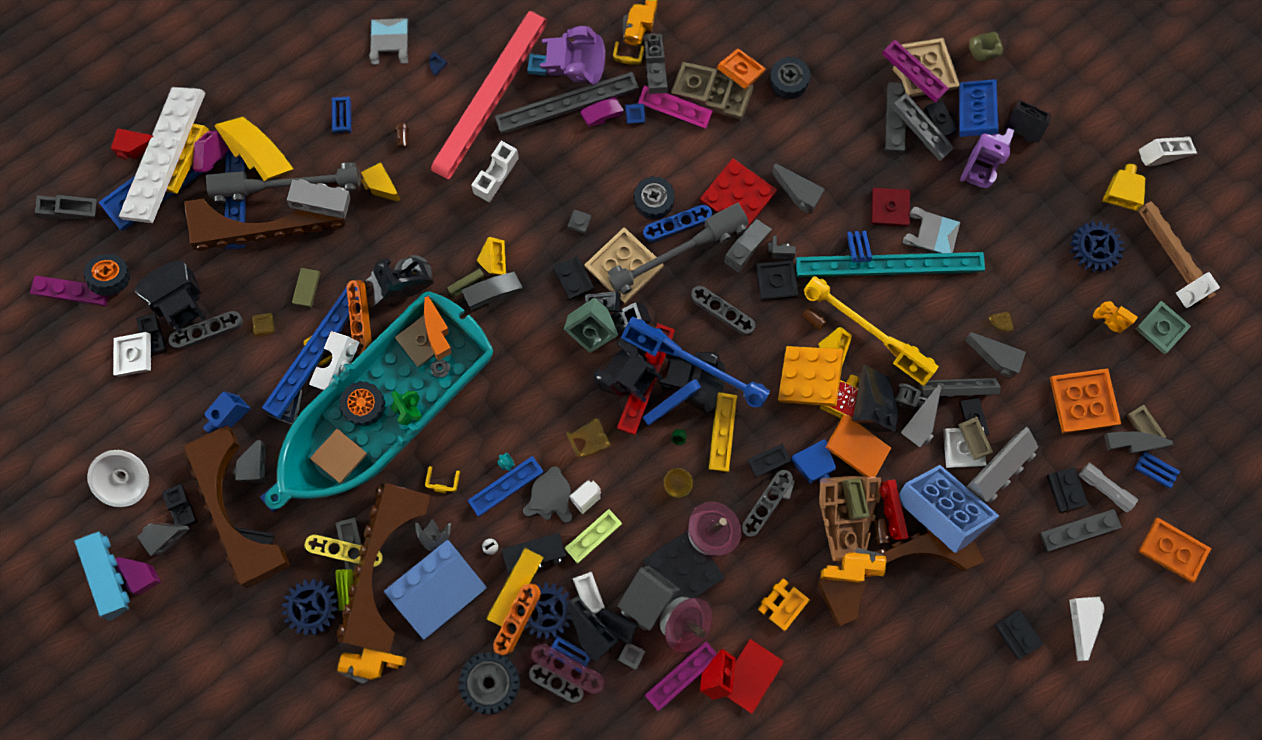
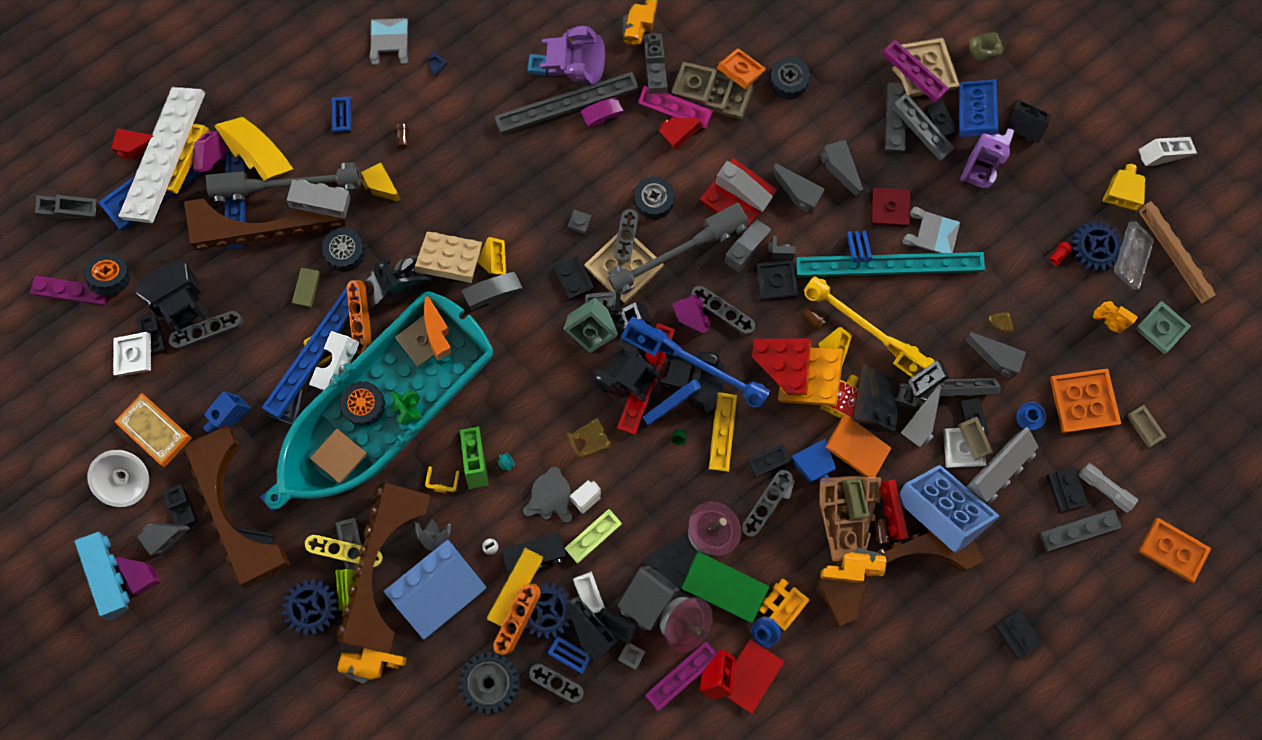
(153, 430): none -> pearl gold tile
(251, 465): dark grey slope -> none
(263, 324): clear yellow tile -> none
(343, 249): none -> black wheel
(440, 373): dark grey plate -> none
(448, 257): none -> tan plate
(471, 279): olive tile -> none
(473, 458): none -> bright green slope
(488, 95): coral beam -> none
(502, 162): white arch -> none
(505, 486): blue plate -> none
(569, 664): clear pink beam -> none
(618, 249): none -> dark grey beam
(627, 60): yellow piece -> none
(635, 113): blue tile -> none
(676, 221): blue beam -> none
(678, 482): clear yellow hair -> none
(679, 130): none -> red slope
(690, 313): none -> magenta slope
(724, 587): none -> green tile
(743, 186): none -> light grey slope
(766, 632): none -> blue plate
(785, 362): none -> red plate
(841, 165): none -> dark grey slope
(928, 379): none -> plate
(1030, 416): none -> blue plate
(1063, 249): none -> red pin
(1086, 621): white slope -> none
(1133, 255): none -> clear plate
(1136, 441): dark grey slope -> none
(1169, 484): blue tile -> none
(1197, 290): white plate -> none

